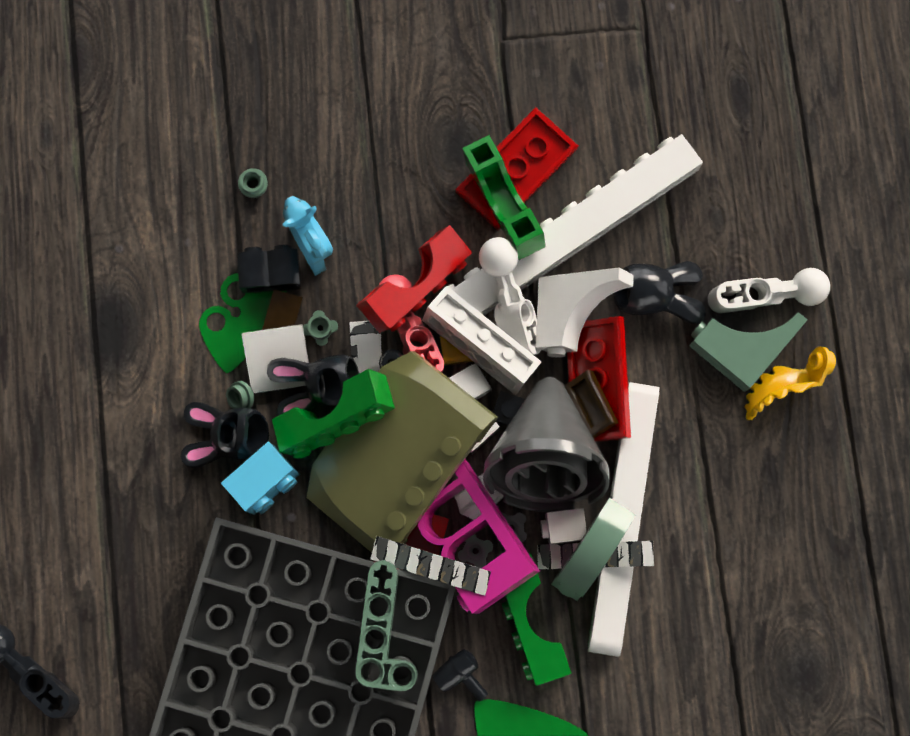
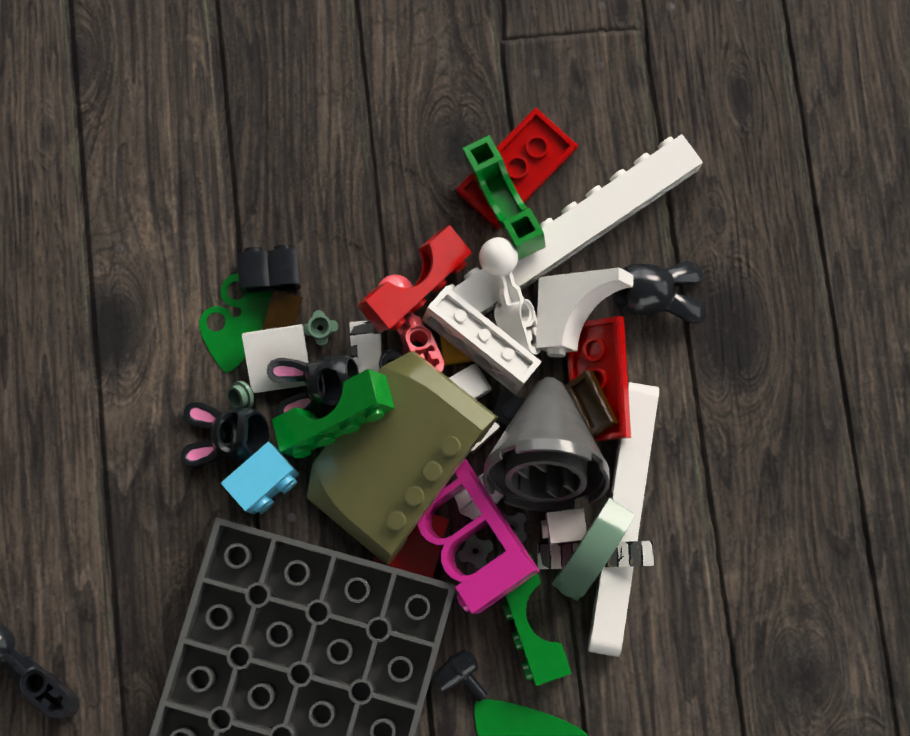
(249, 175): sand green plate -> none
(307, 233): medium azure animal -> none
(384, 625): sand green beam -> none
(431, 565): sticker -> none
(742, 354): sand green arch -> none
(786, 379): yellow plant -> none
(807, 287): white beam -> none

